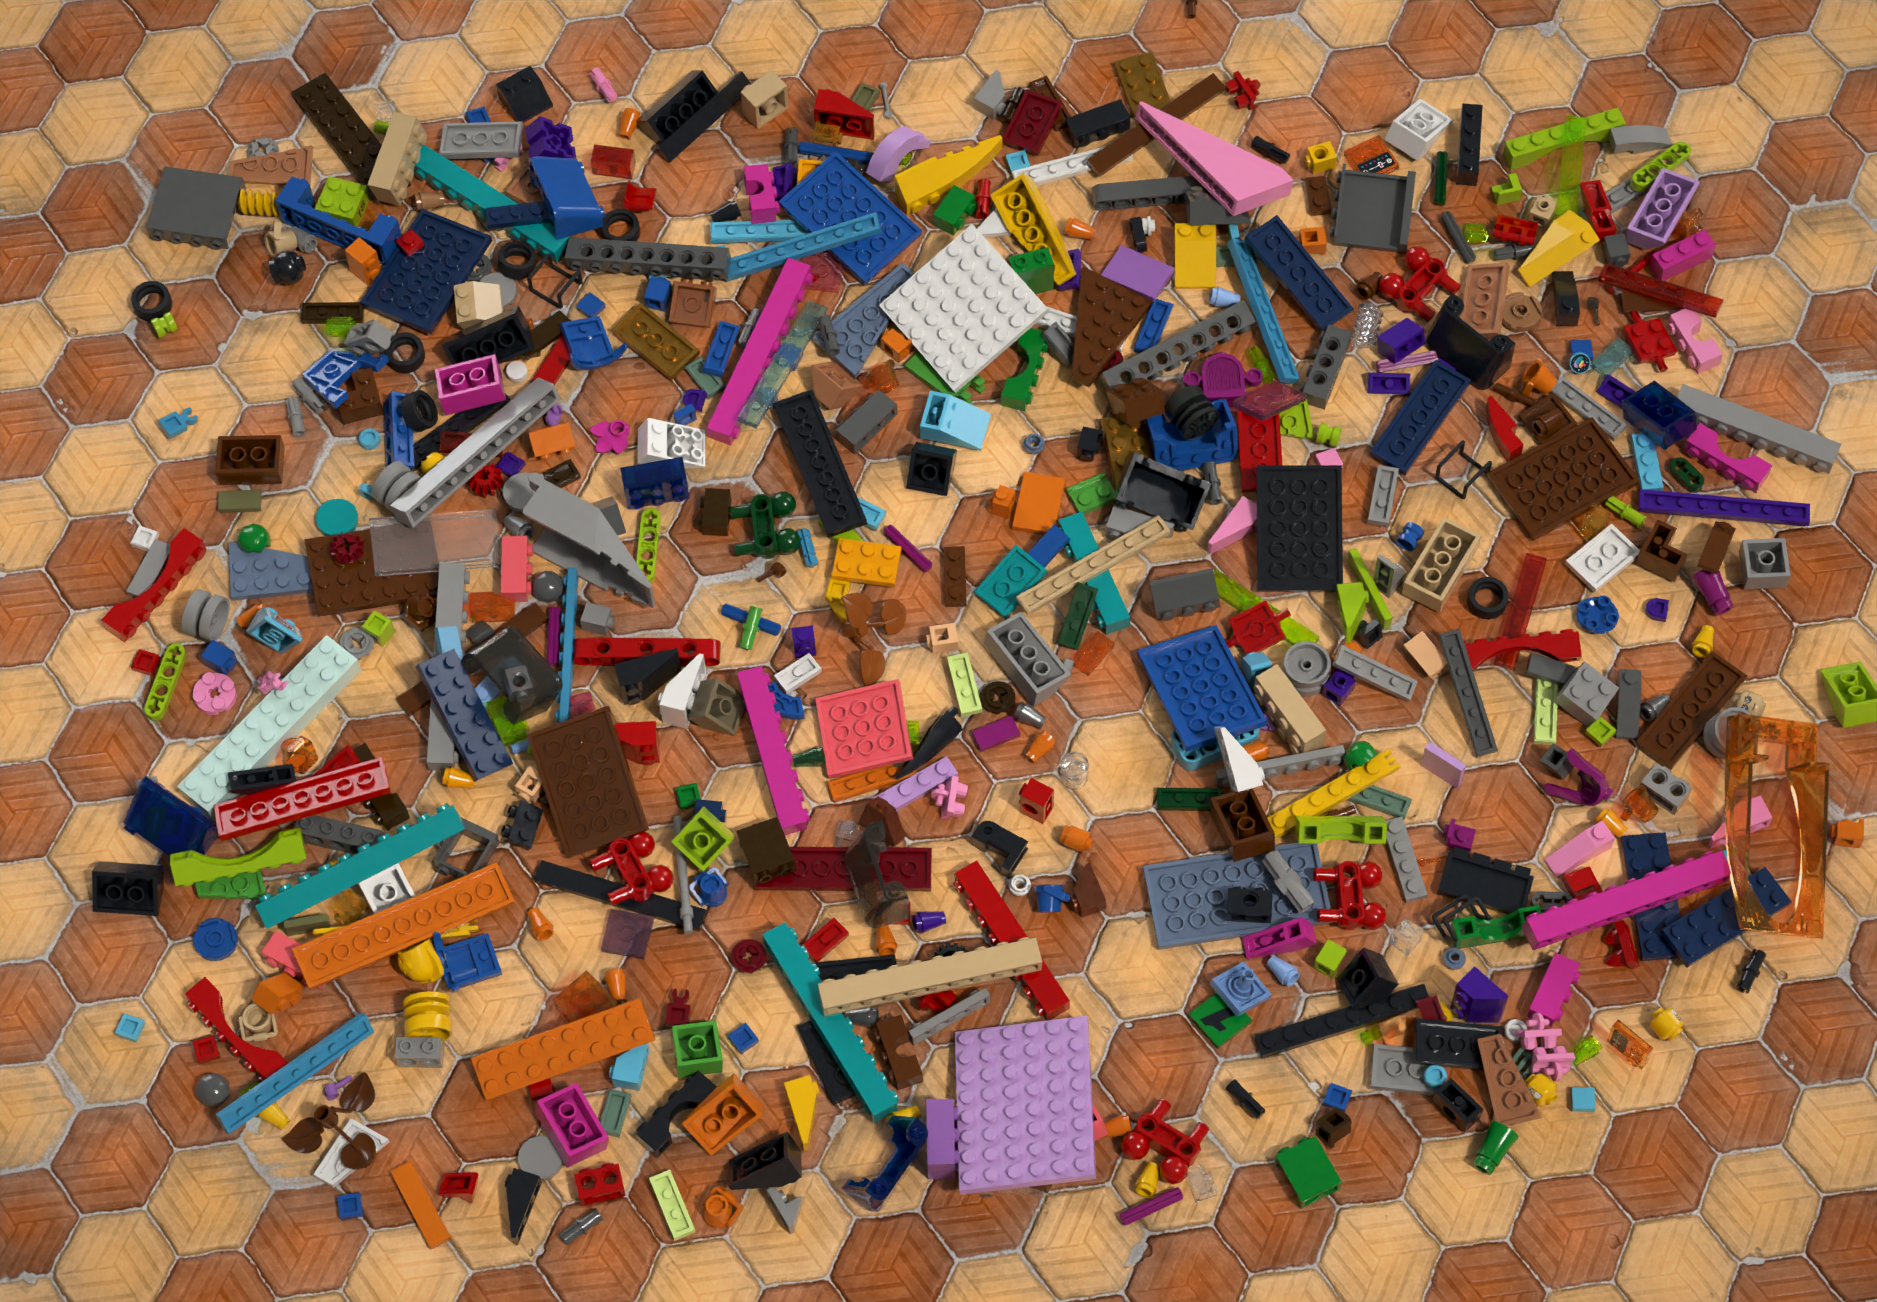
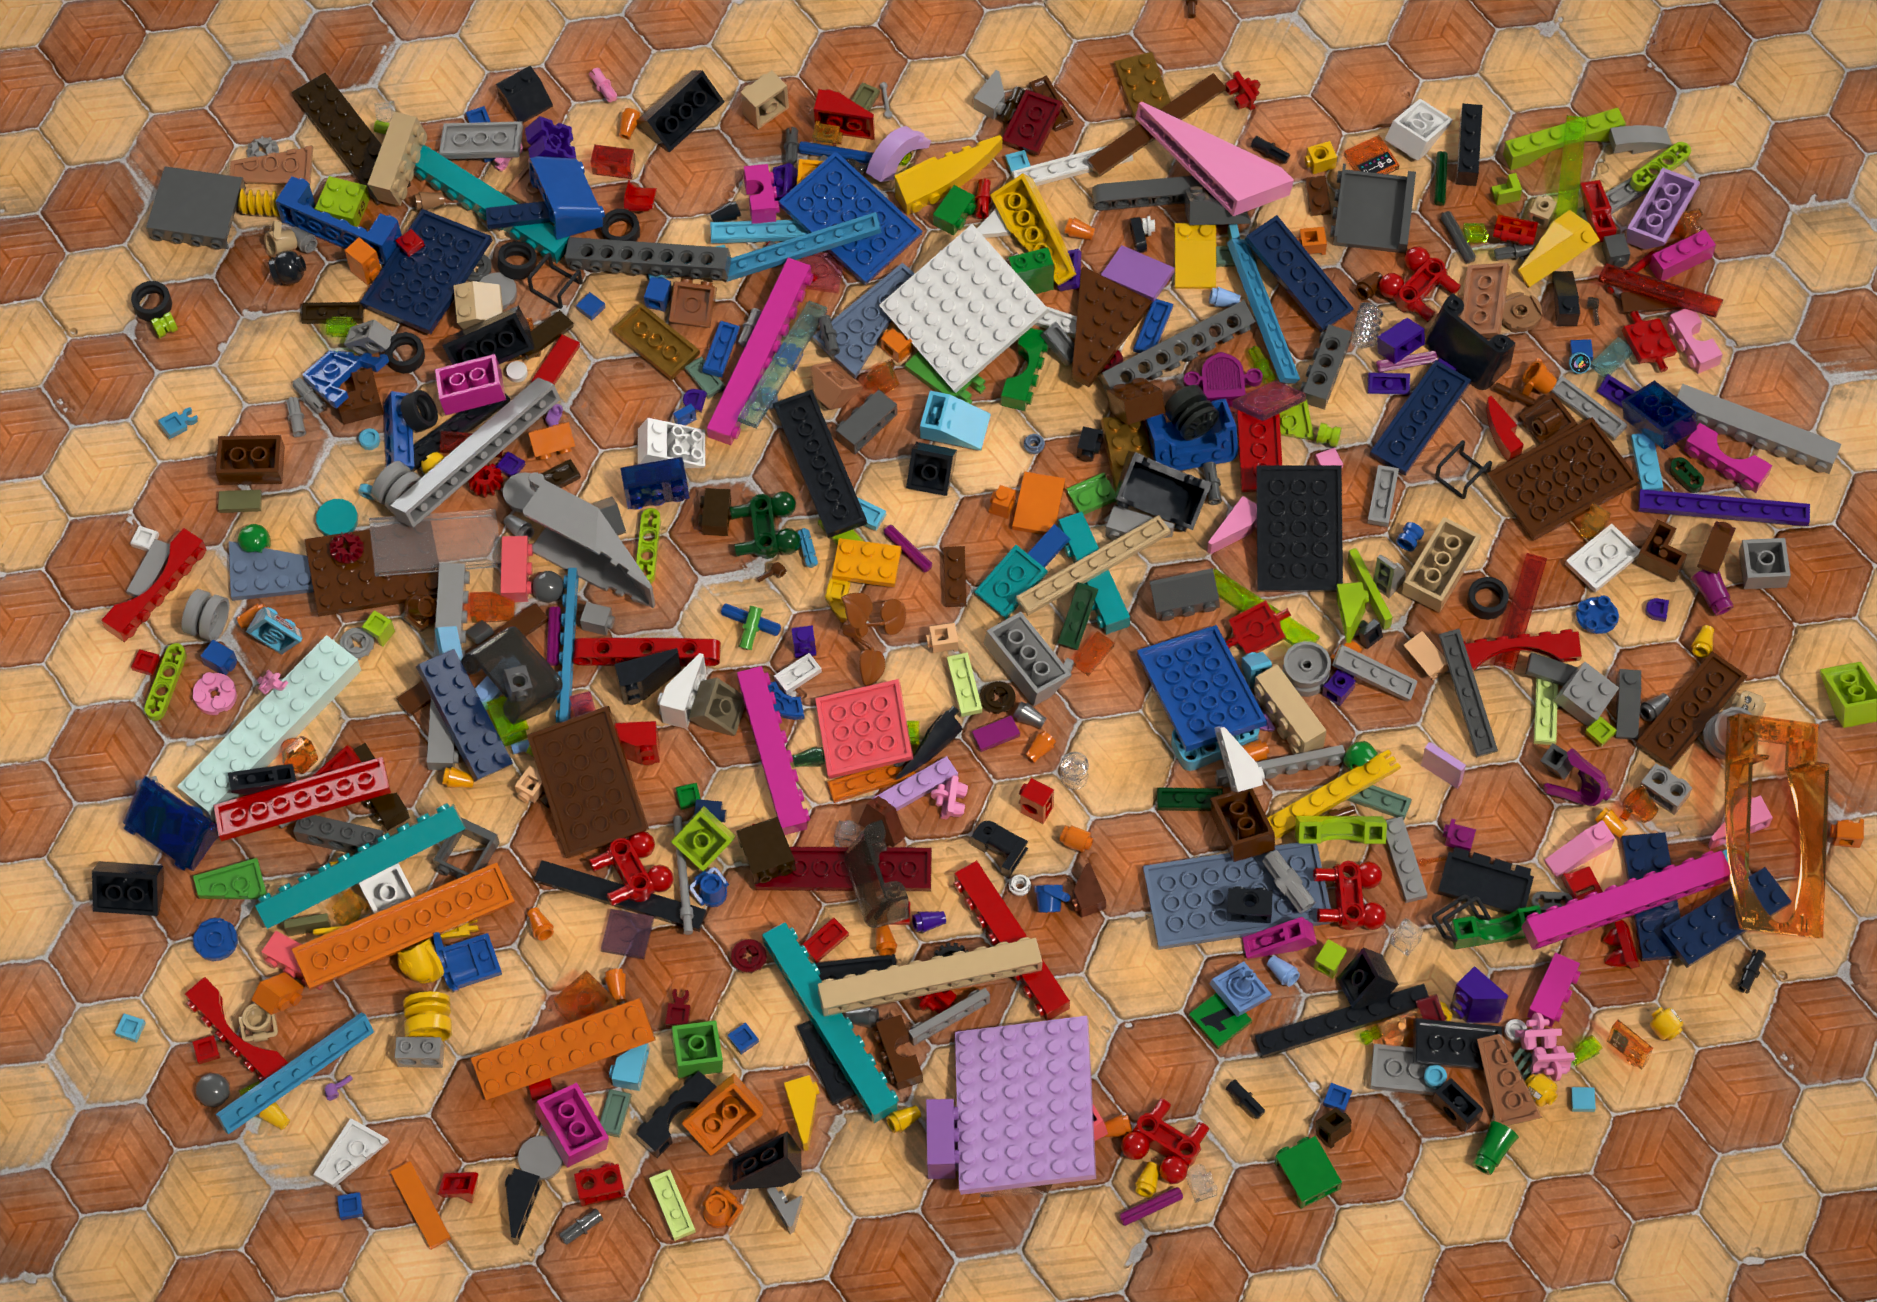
(195, 867): lime arch -> none
(307, 1133): reddish brown plant -> none
(521, 824): black bracket -> none
(589, 344): blue piece -> none
(609, 438): dark pink plate -> none
(703, 117): black tile -> none
(909, 1139): clear blue windscreen -> none
(1097, 123): black brick -> none
(1454, 965): sand blue plate -> none
(1625, 511): lime axle -> none

